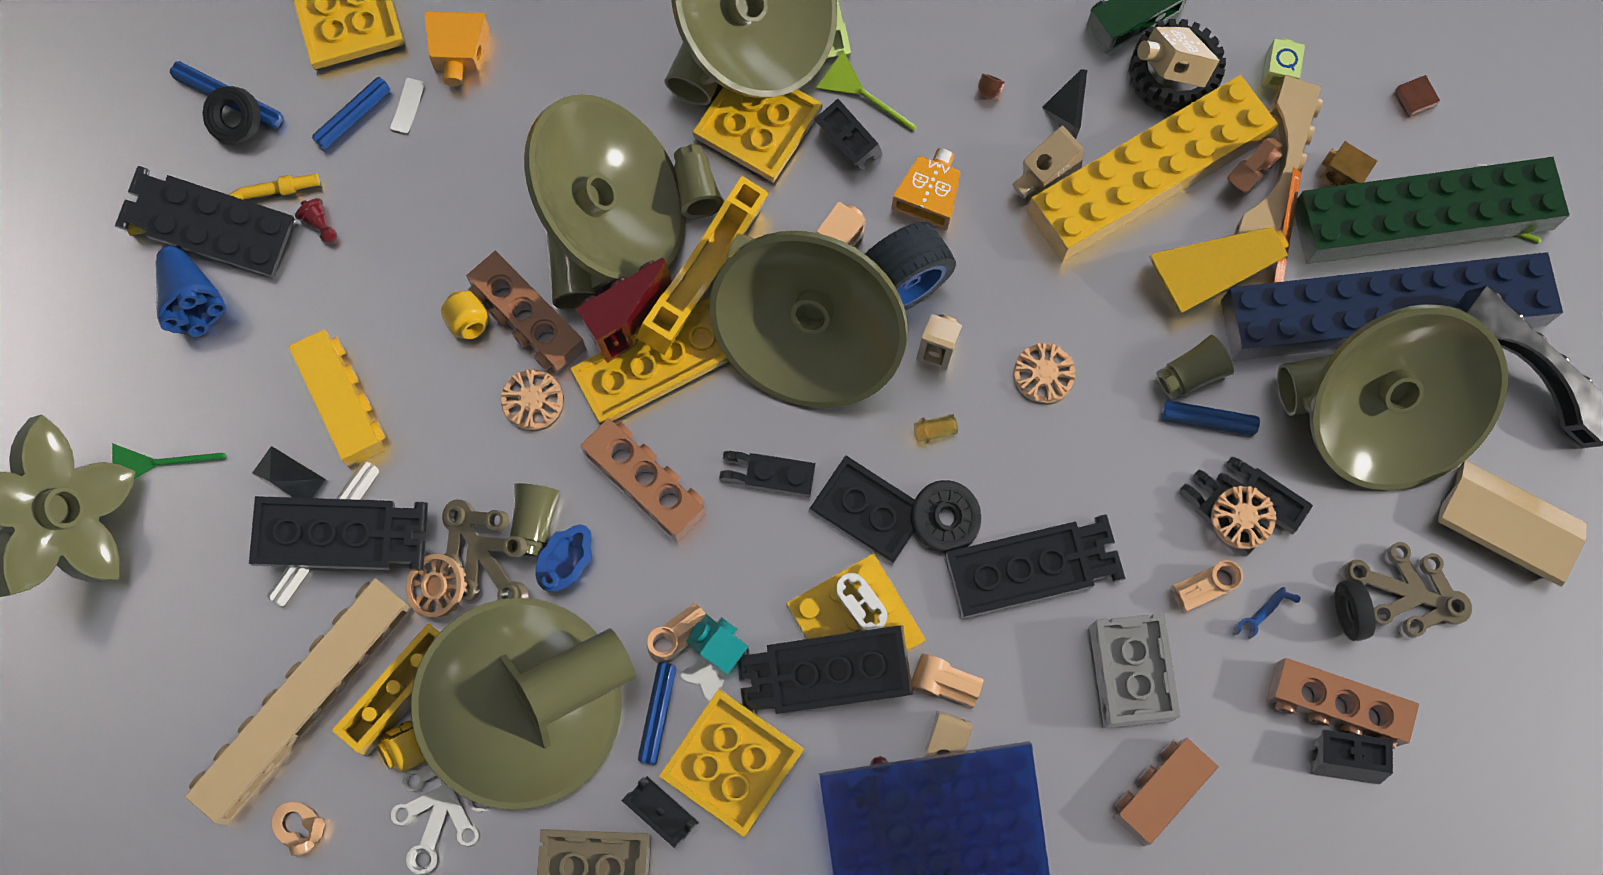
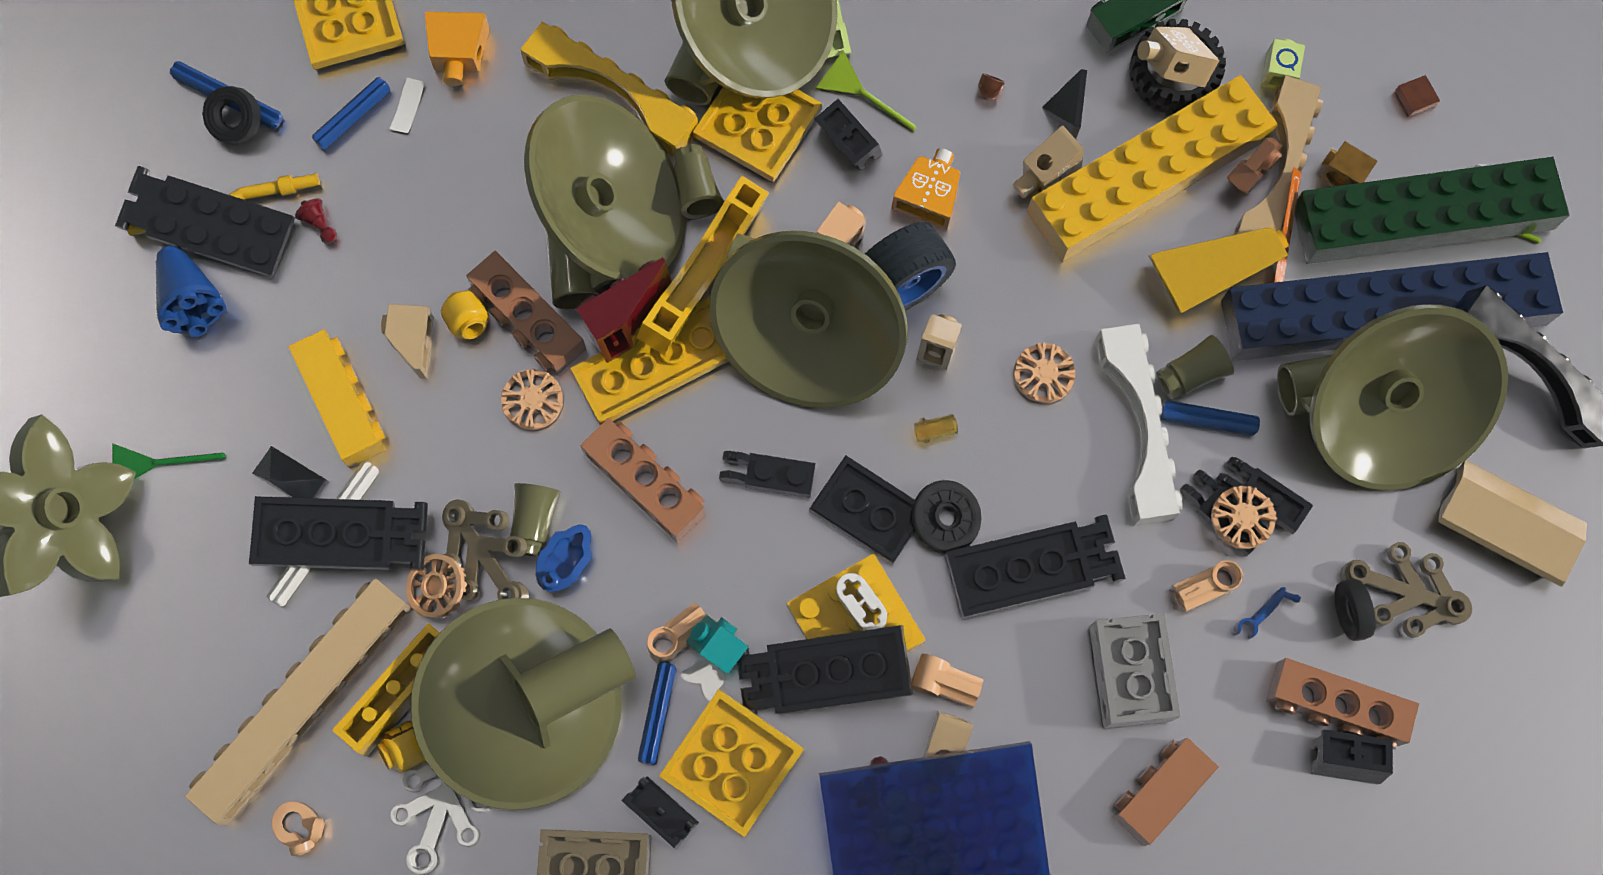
(410, 334): none -> tan slope
(559, 57): none -> yellow arch
(1124, 359): none -> white arch

